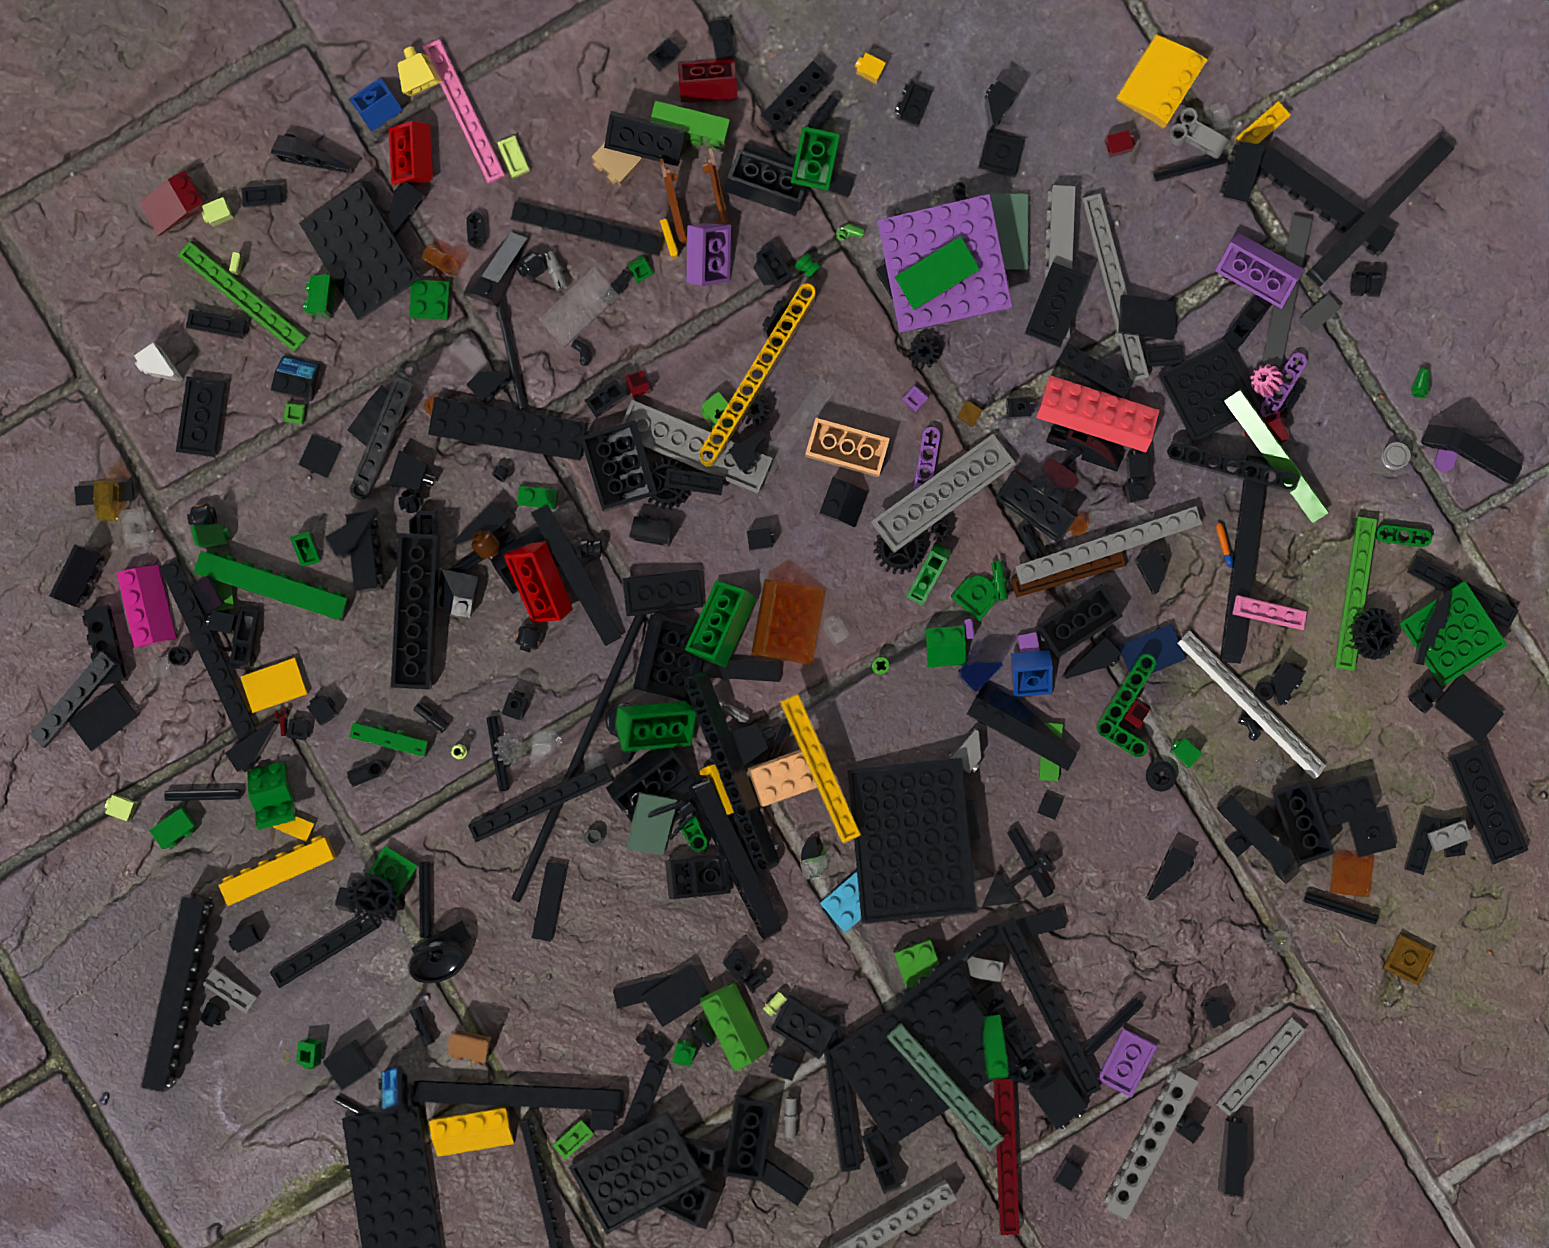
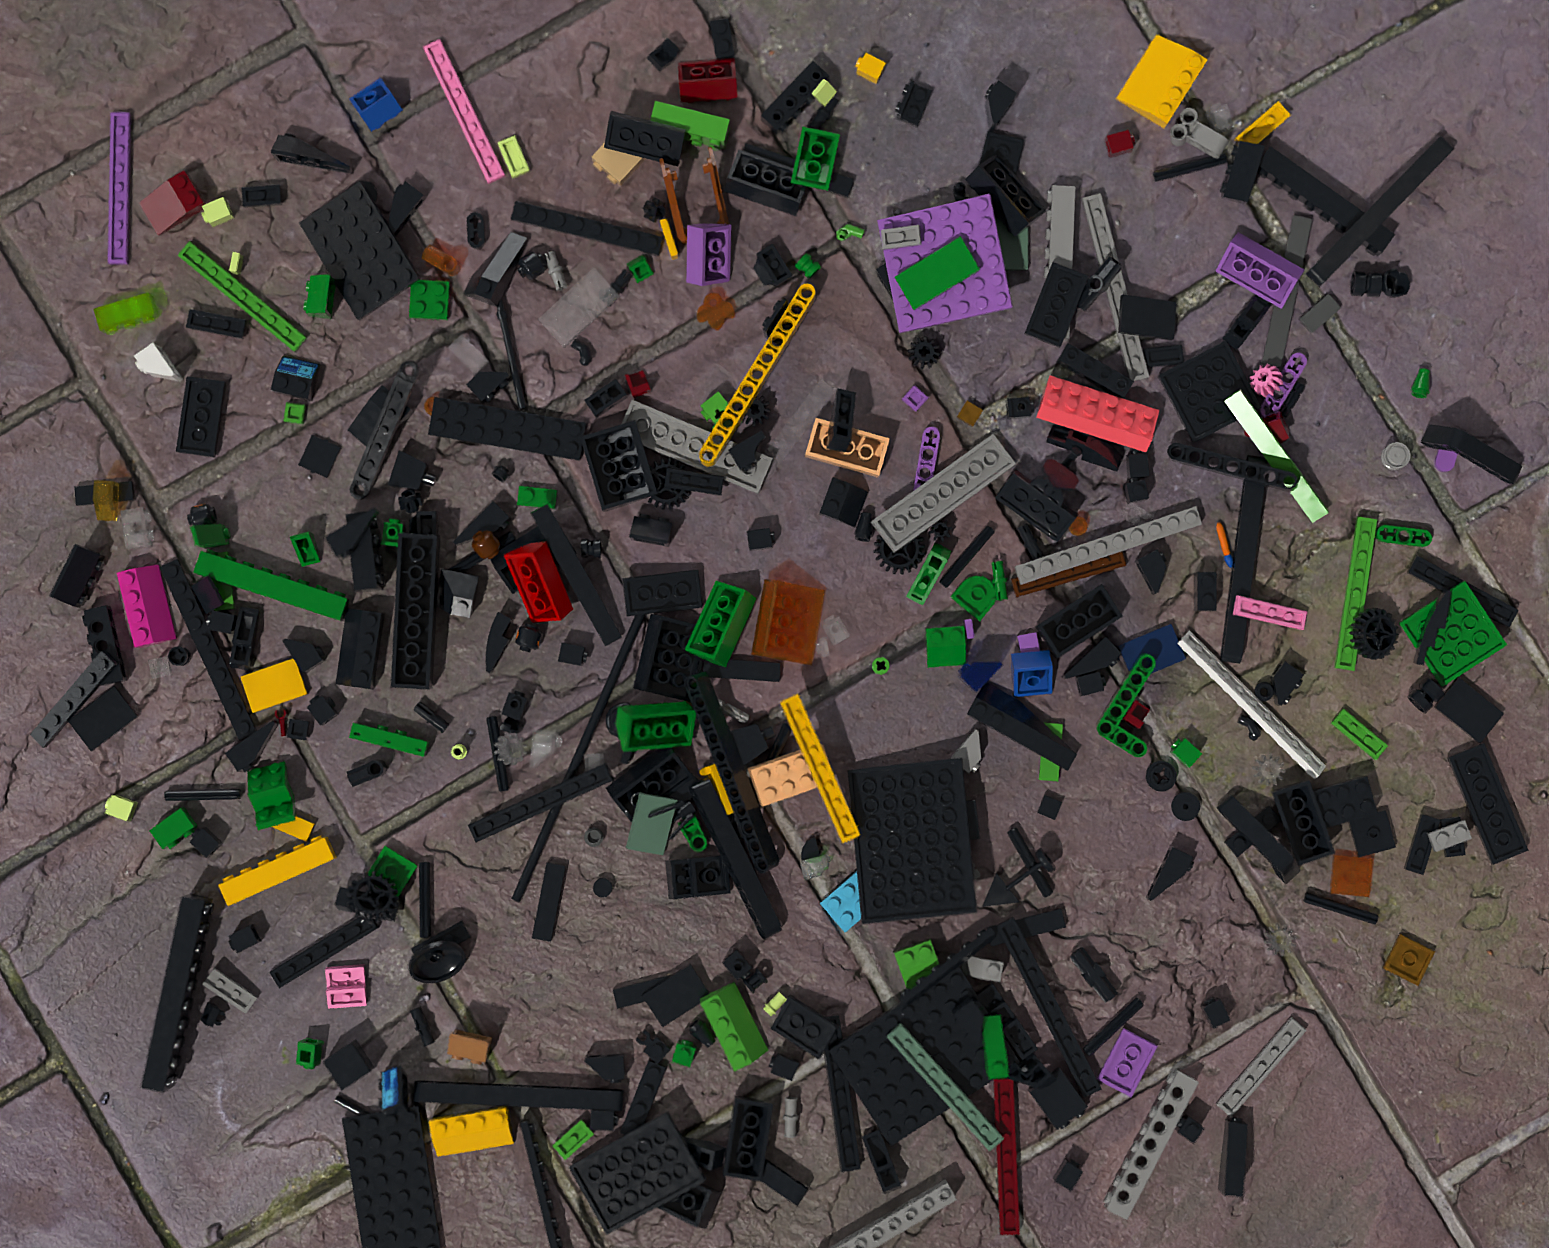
(119, 188): none -> medium lavender tile
(126, 313): none -> clear neon green brick
(205, 842): none -> black brick
(305, 654): none -> black slope
(346, 986): none -> bright pink slope
(360, 648): none -> black slope
(392, 541): none -> green brick
(410, 153): red slope -> none
(417, 72): light yellow torso -> none
(496, 641): none -> black slope
(511, 726): none -> black tile
(572, 654): none -> black brick
(602, 887): none -> black tile
(608, 1066): none -> black slope
(654, 209): none -> black gear
(715, 314): none -> clear orange plate
(822, 647): none -> clear plate
(824, 92): none -> yellowish green tile
(841, 421): none -> black slope
(864, 528): none -> black cone
(901, 237): none -> light grey plate
(967, 556): none -> black axle
(1009, 196): none -> black slope
(1090, 683): none -> black brick
(1093, 974): none -> black piece
(1105, 274): none -> black piece
(1185, 806): none -> black piece
(1205, 591): none -> black brick
(1359, 734): none -> bright green tile
(1395, 283): none -> black hair

